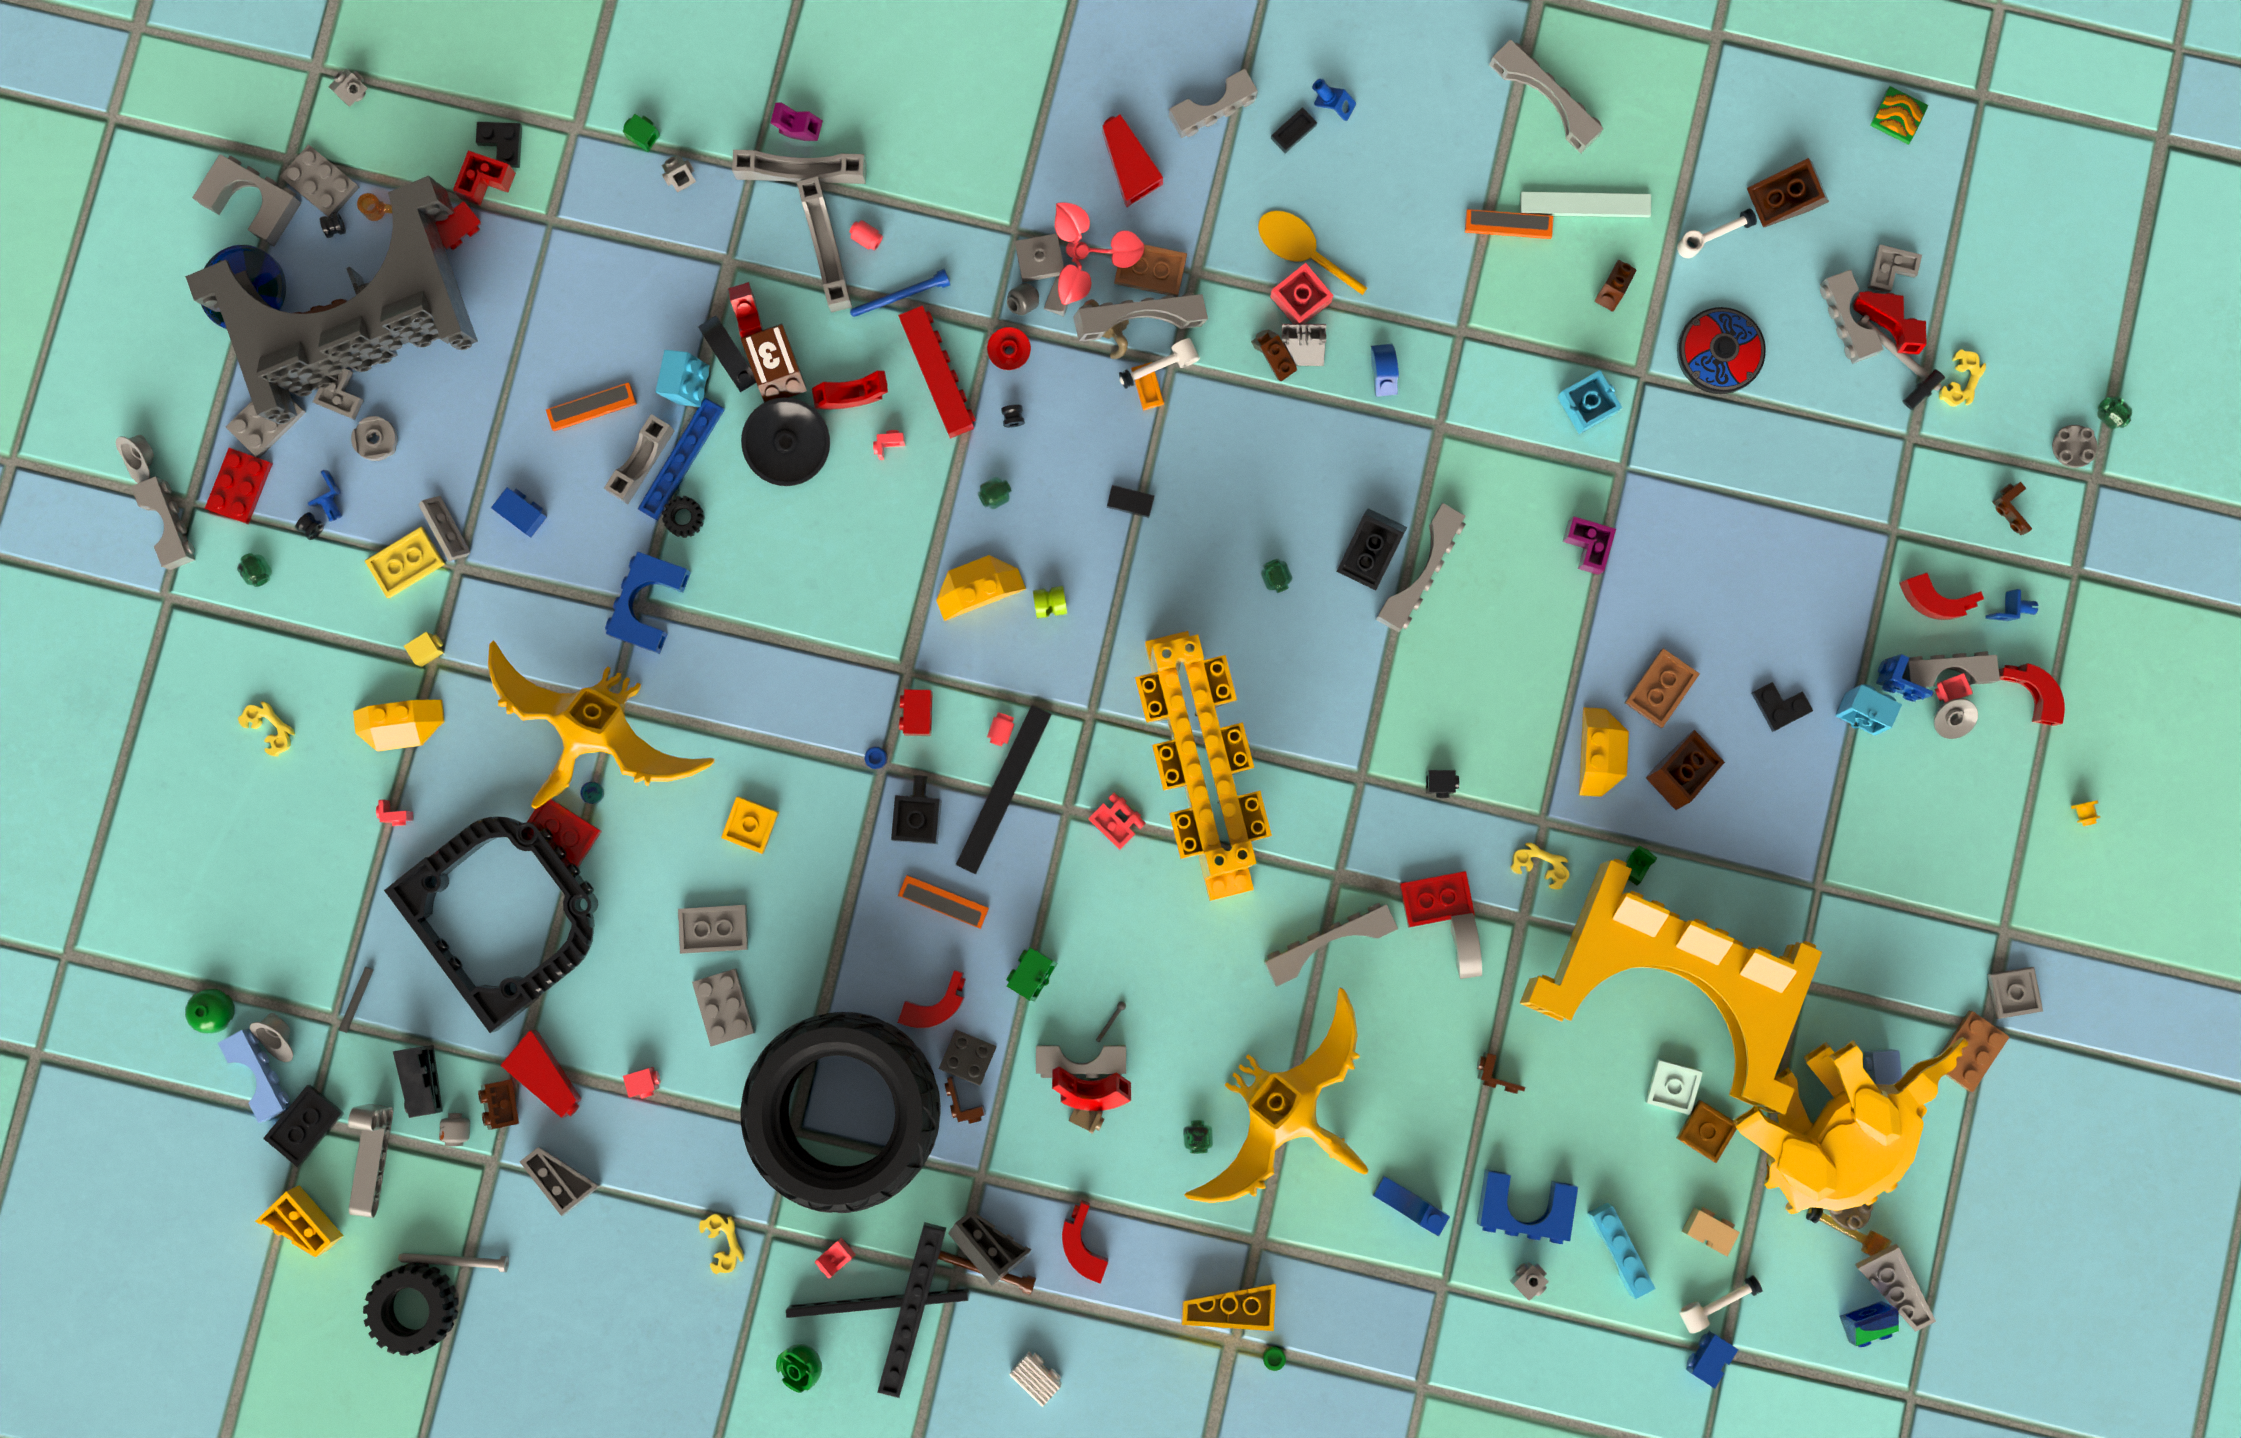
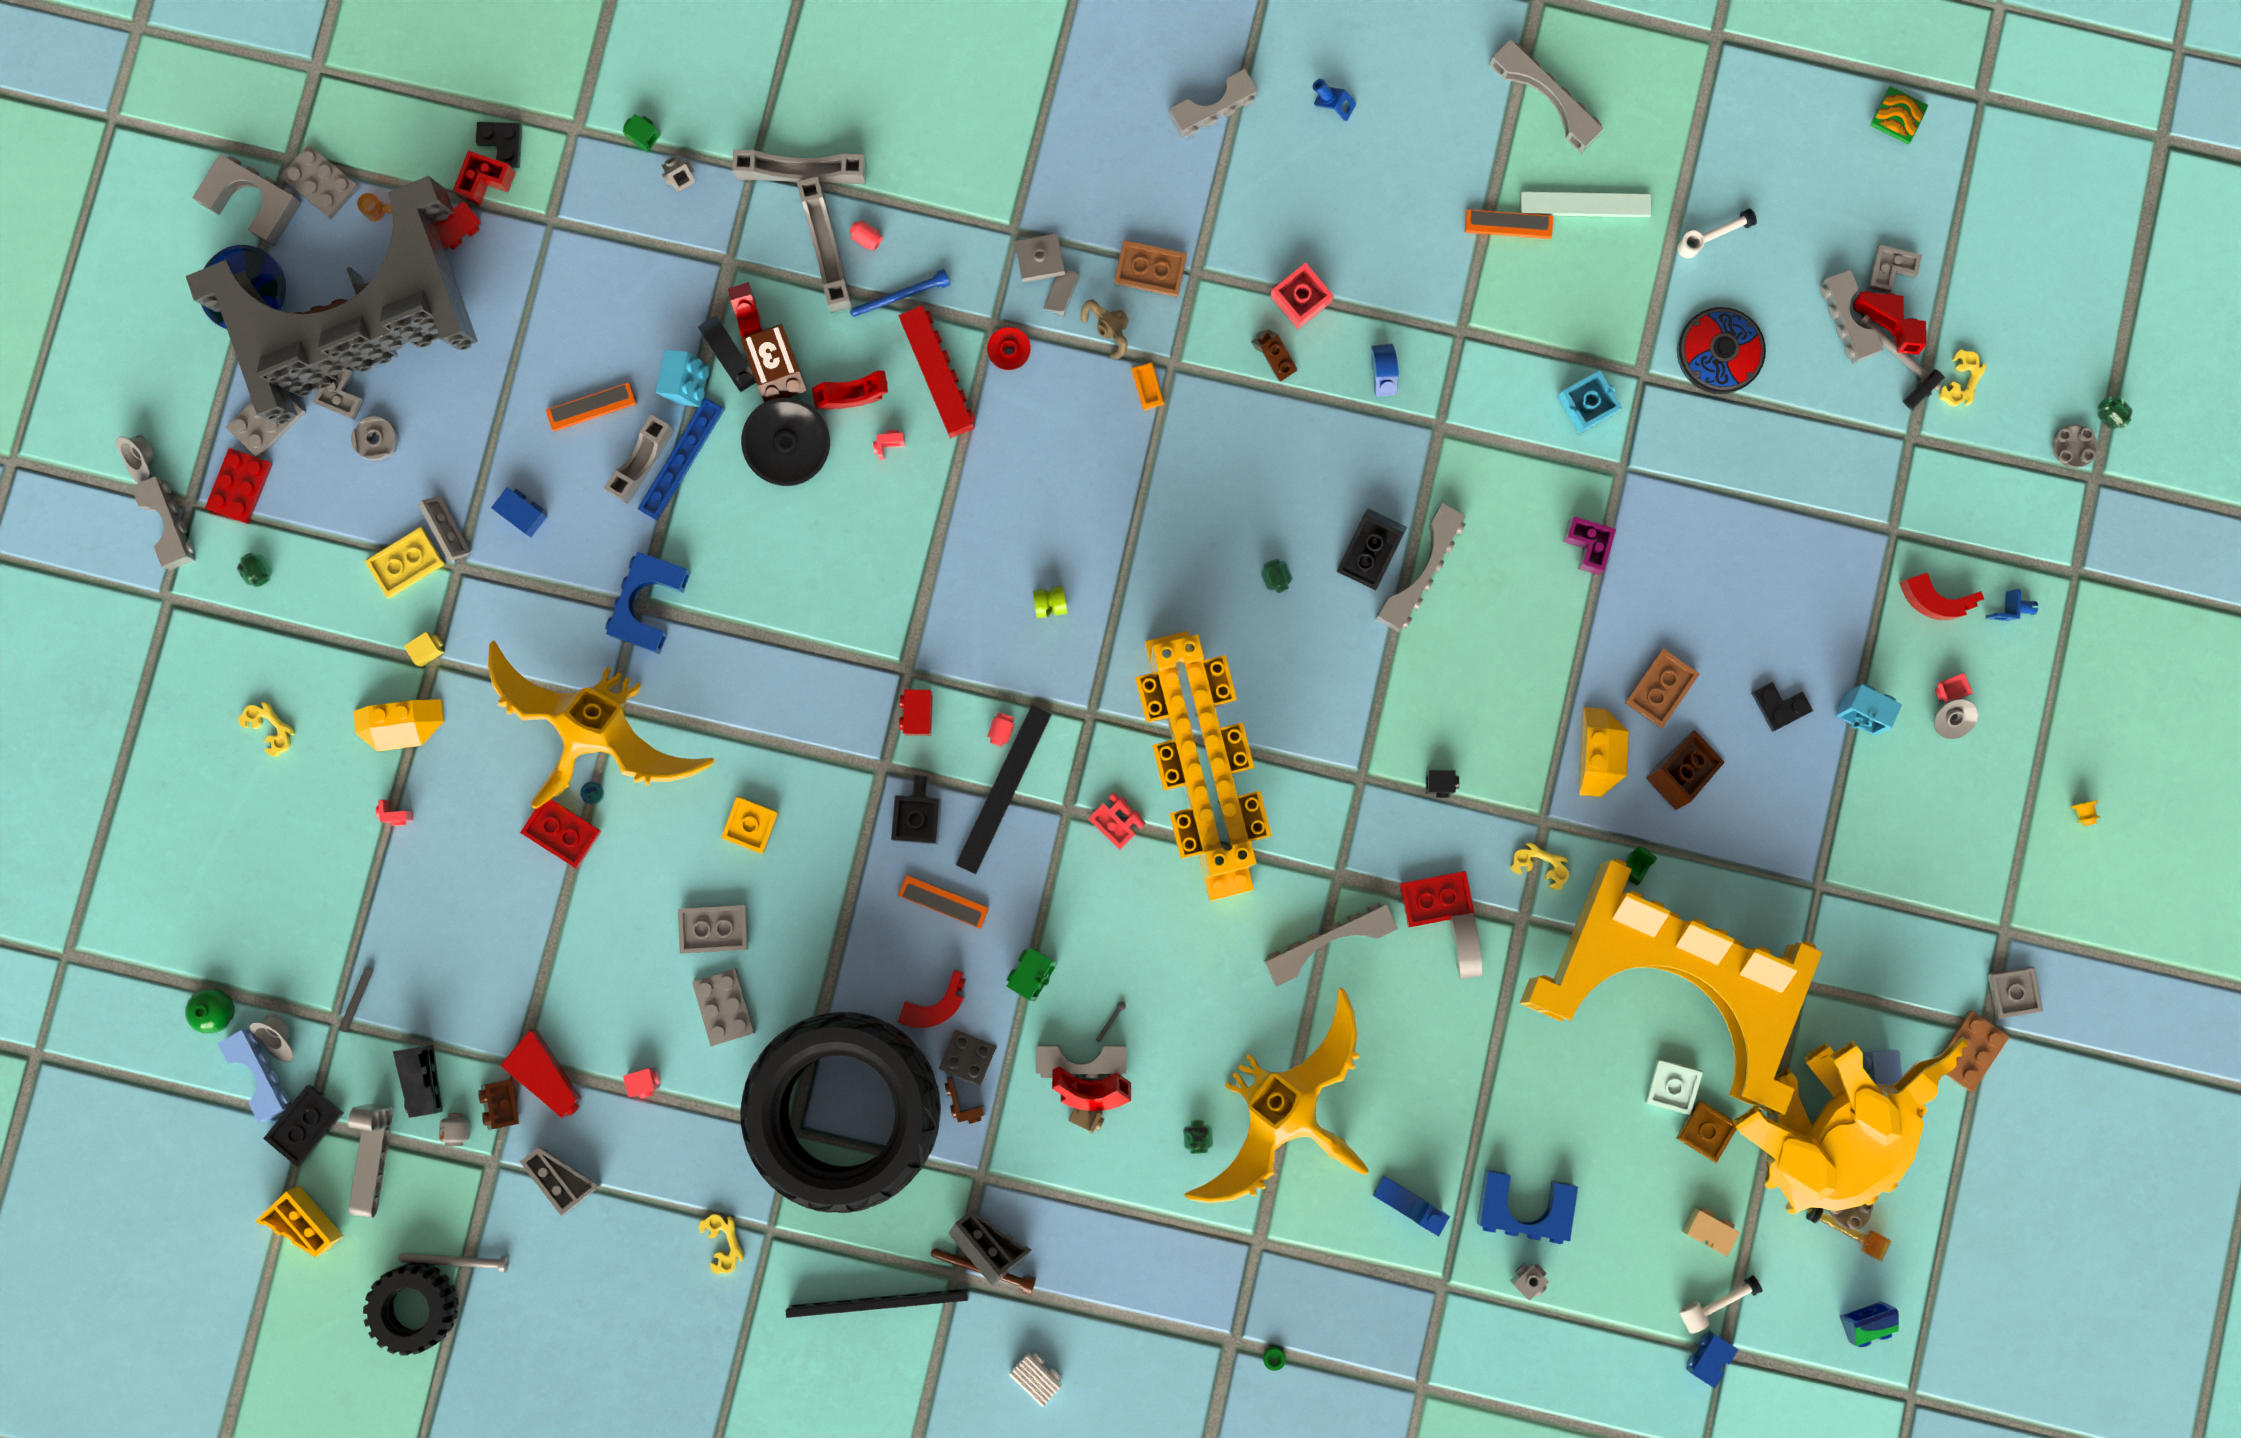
(309, 526): black wheel -> none
(326, 500): blue bracket -> none
(332, 225): black wheel -> none
(348, 86): light grey brick -> none
(415, 898): black arch -> none
(676, 505): black tyre -> none
(795, 124): magenta brick -> none
(800, 1367): green cylinder -> none
(835, 1258): coral bracket -> none
(876, 757): blue tile -> none
(911, 1309): black tile -> none
(977, 585): yellow wedge -> none
(994, 493): clear green head -> none
(1012, 416): black wheel -> none
(1023, 299): dark grey head -> none
(1069, 224): coral plant -> none
(1082, 1260): red arch -> none
(1130, 501): black tile -> none
(1131, 163): red slope -> none
(1182, 312): light grey arch -> none
(1183, 353): white piece -> none
(1237, 1309): yellow wedge -> none
(1293, 130): black tile -> none
(1295, 241): yellow piece -> none
(1305, 343): hinge -> none
(1485, 1066): reddish brown bracket -> none
(1616, 285): reddish brown bracket -> none
(1622, 1250): medium azure arch -> none
(1788, 193): reddish brown slope -> none
(1891, 679): blue bracket -> none
(1895, 1281): light grey wing -> none
(1978, 668): light grey arch -> none
(2006, 509): reddish brown bracket -> none
(2047, 695): red arch -> none

